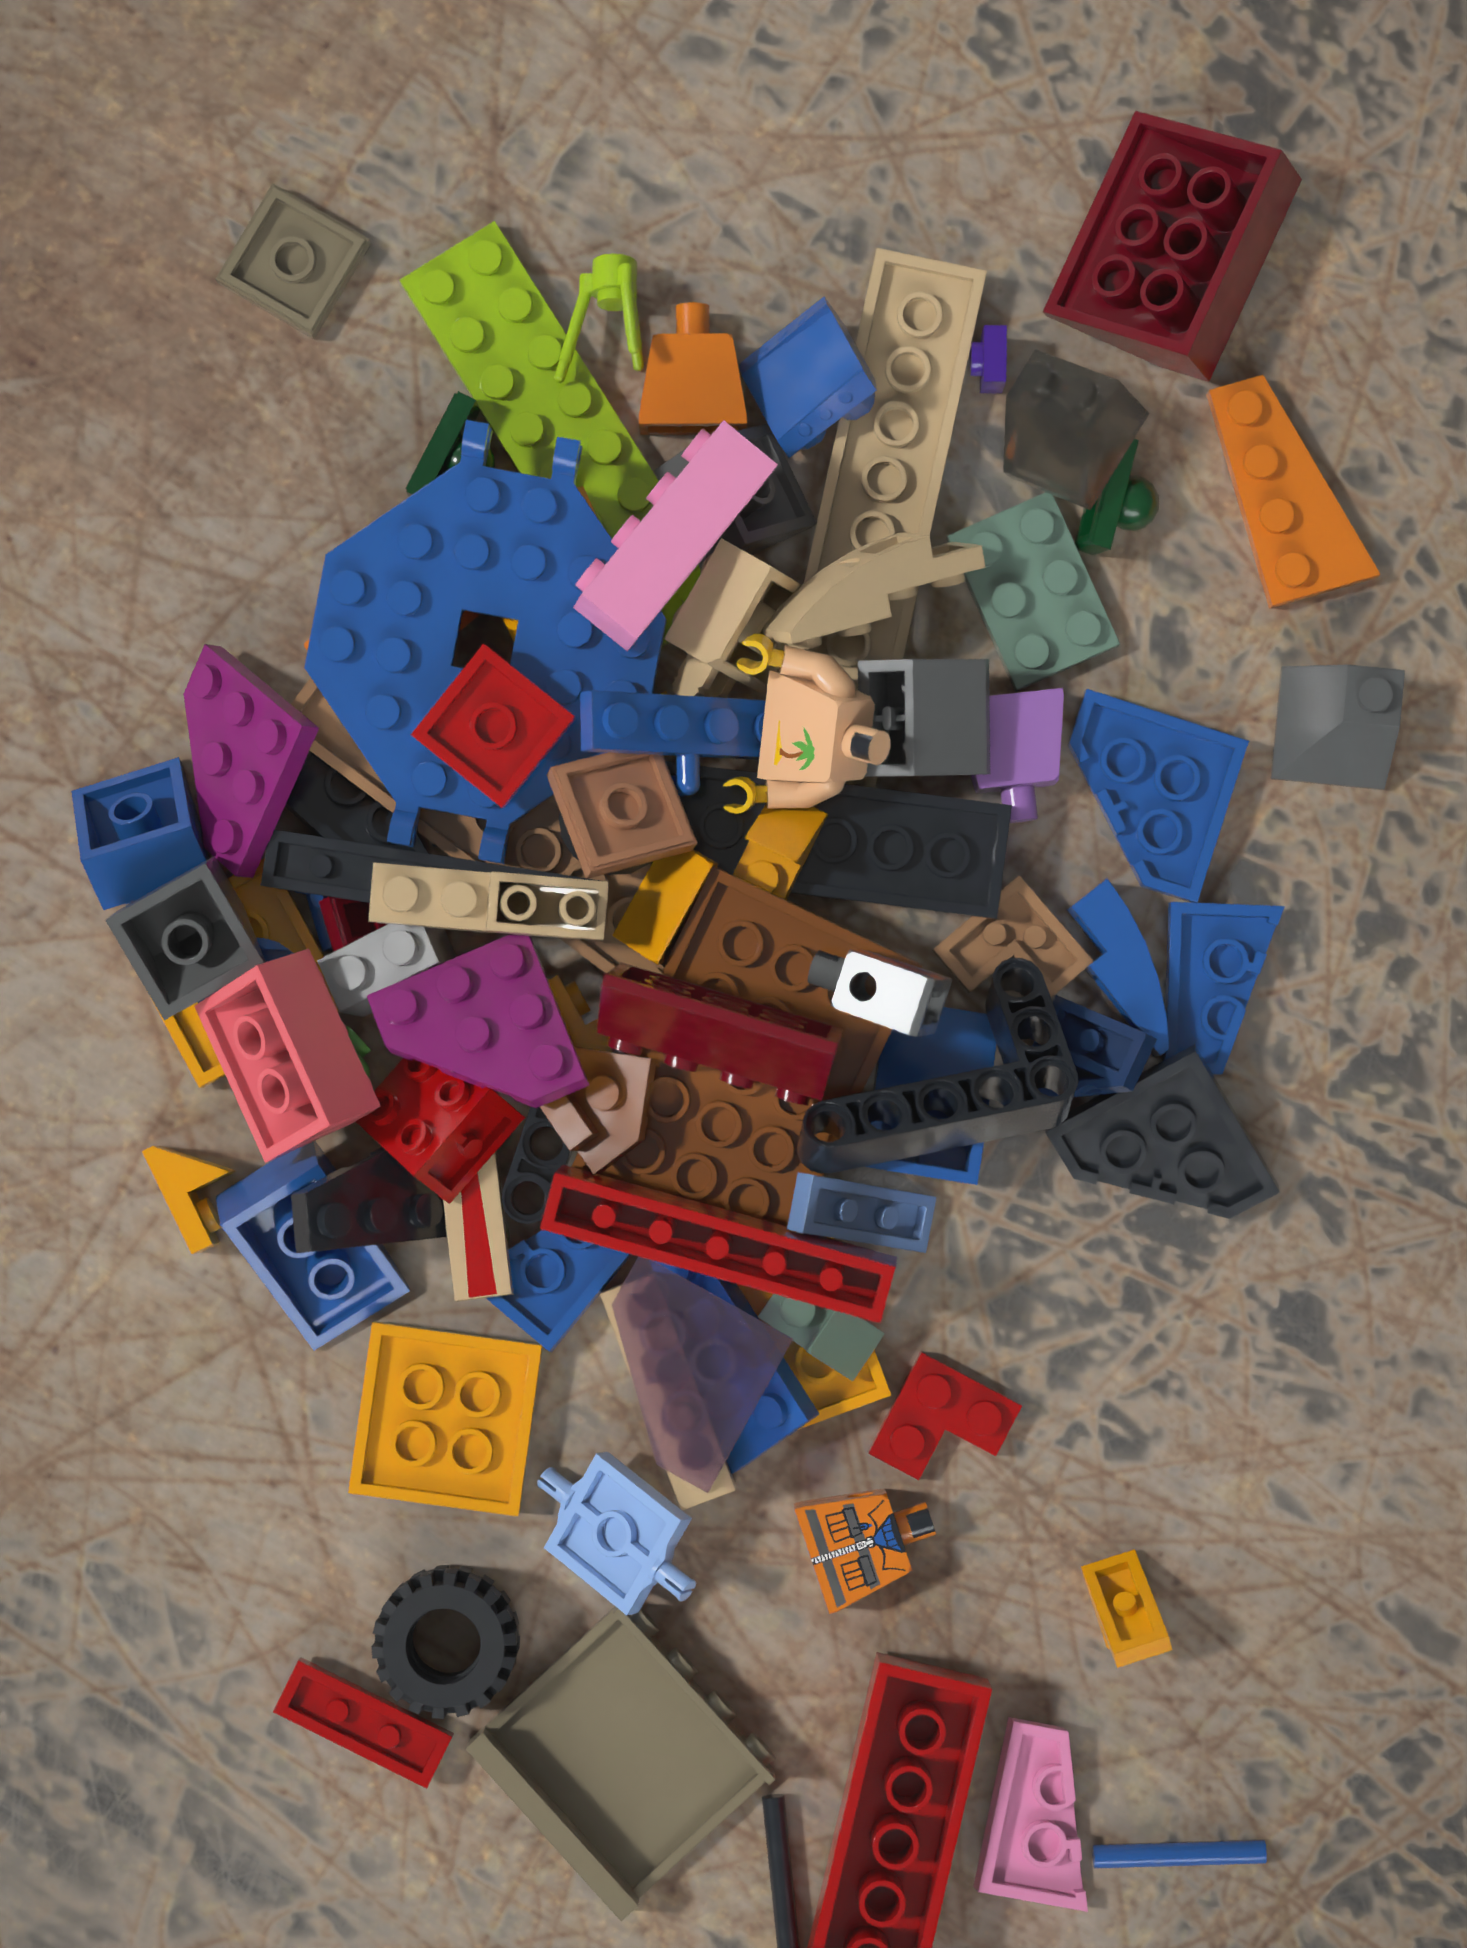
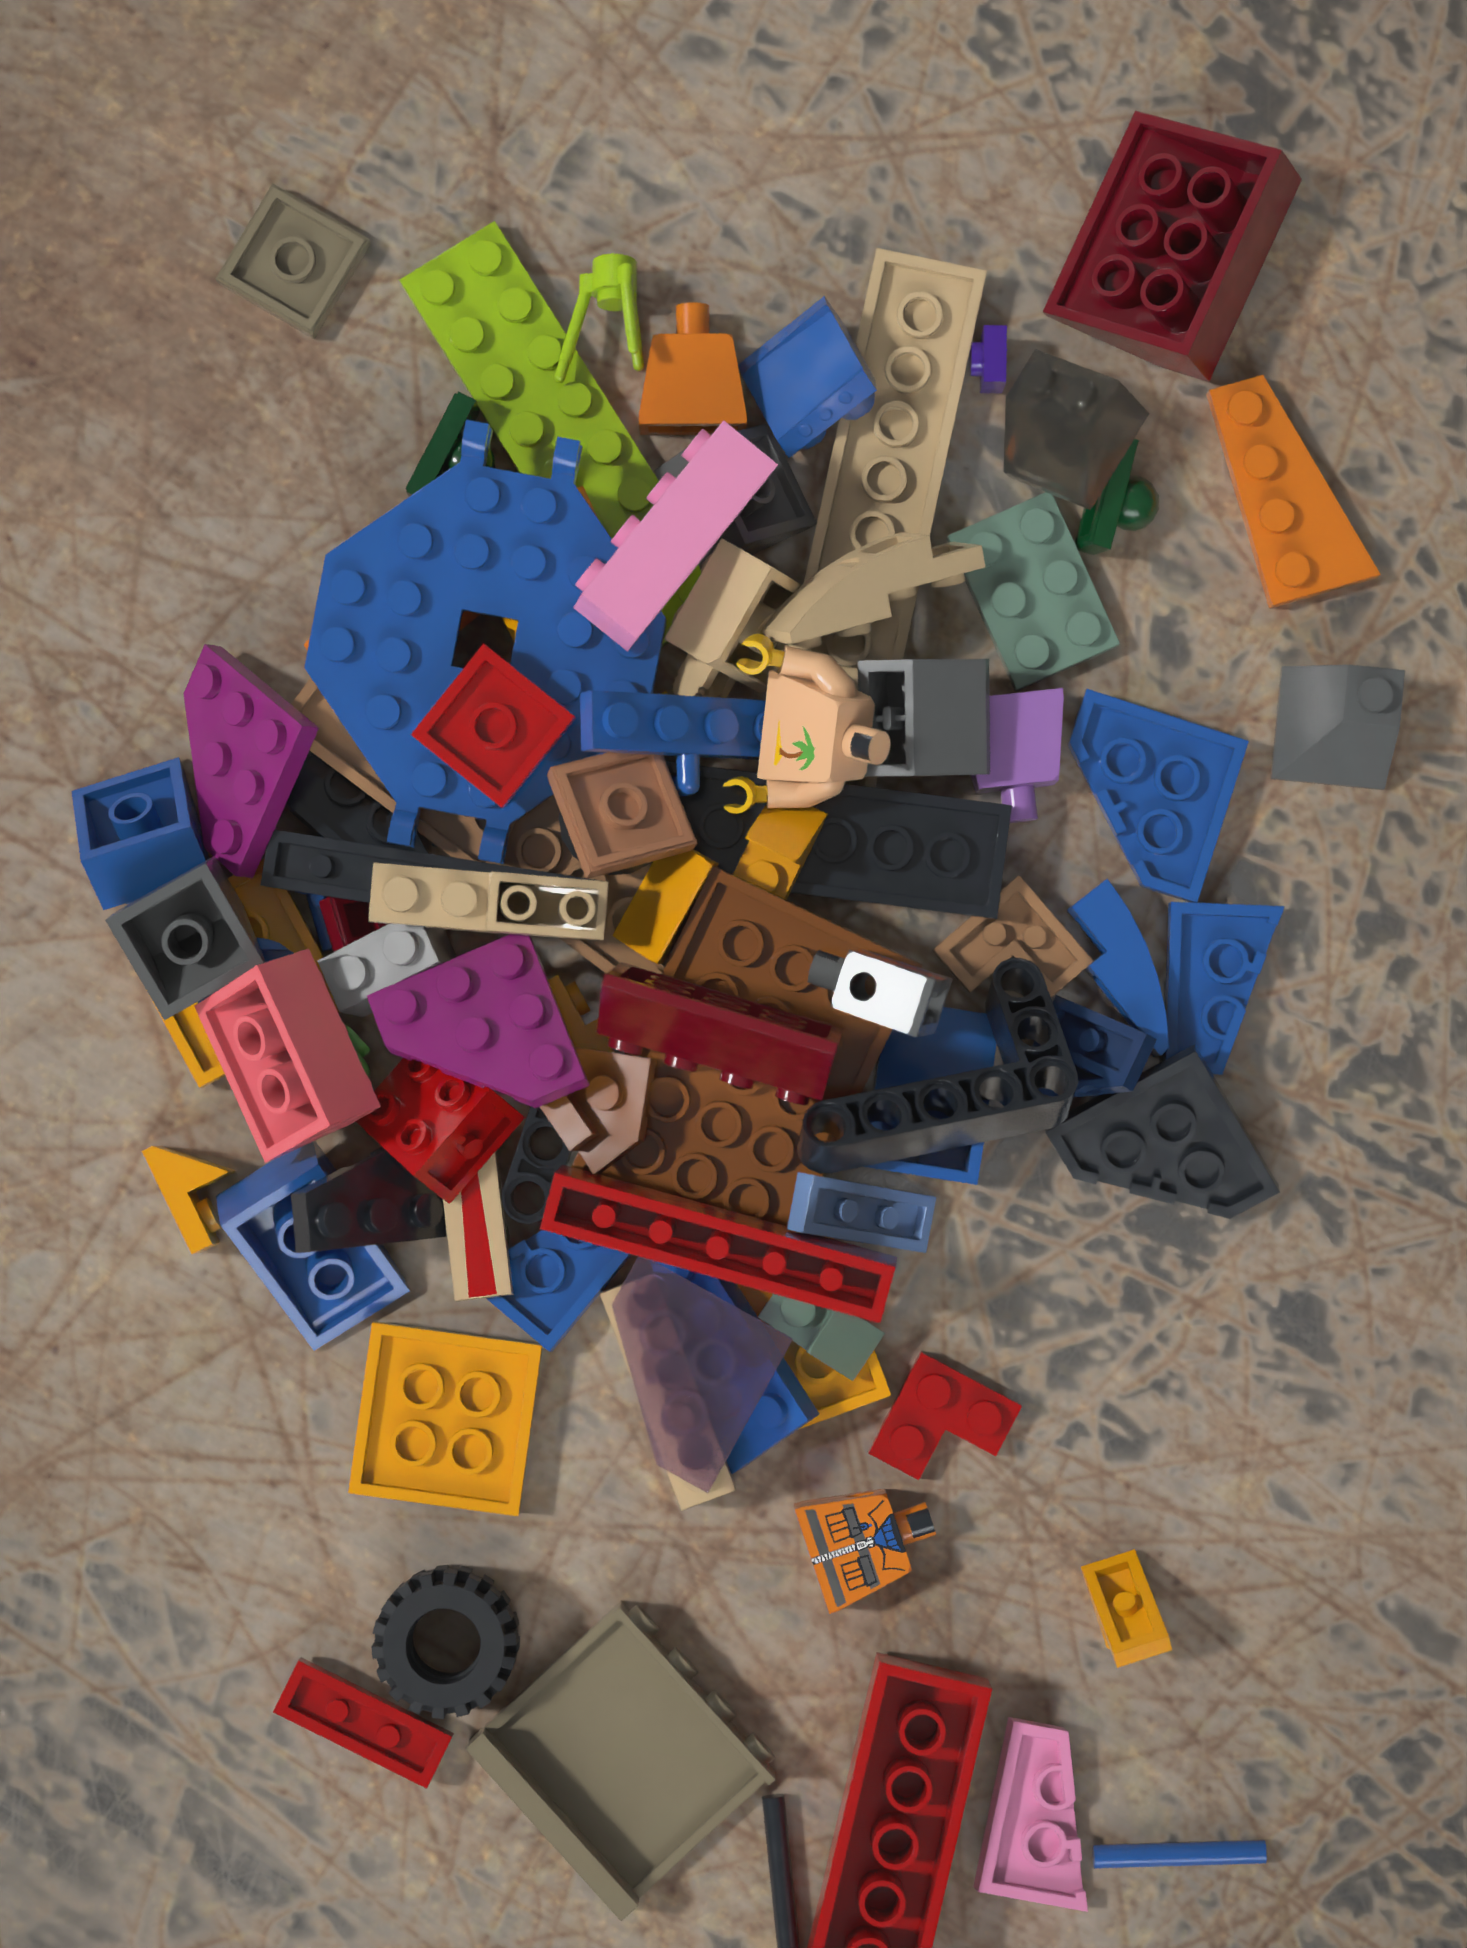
(617, 1533): light blue plate -> none

